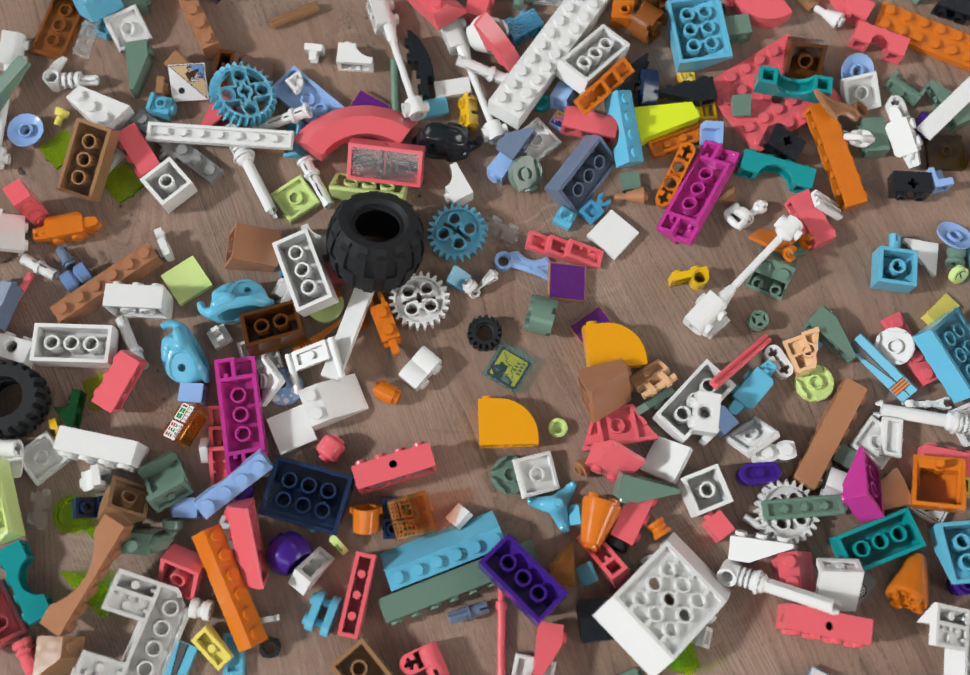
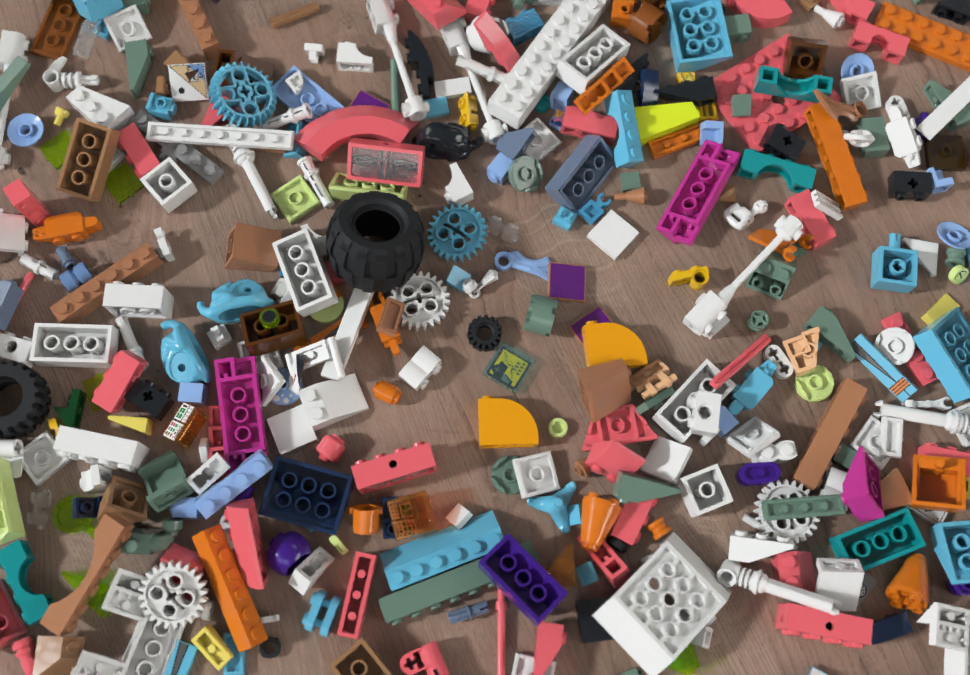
(138, 424): none -> light yellow slope
(139, 395): none -> black brick
(157, 603): none -> white gear
(187, 281): yellowish green tile -> none
(208, 473): none -> white arch
(269, 318): none -> clear neon green tile
(296, 372): none -> sticker
(390, 317): none -> nougat tile
(564, 250): coral slope -> none
(672, 174): orange beam -> none
(717, 525): coral brick -> none
(891, 627): none -> dark blue slope
(902, 88): sand green hinge -> none

